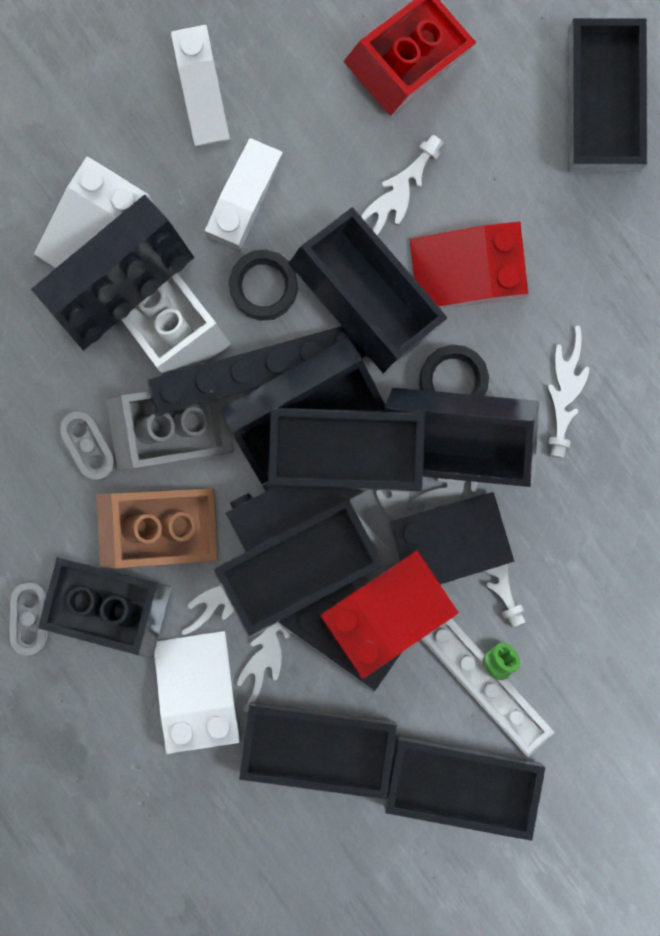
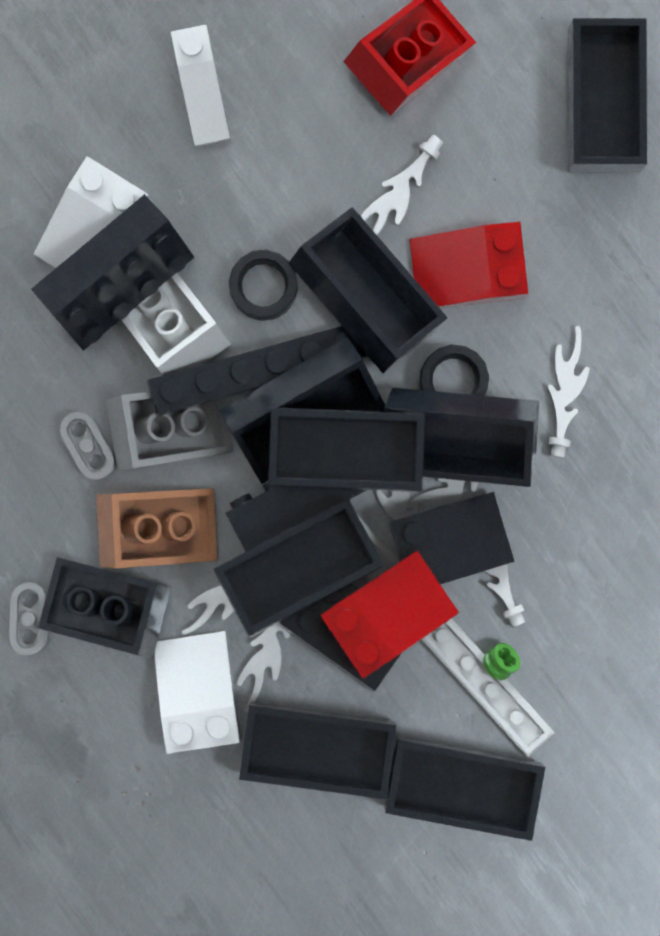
(243, 195): white slope -> none

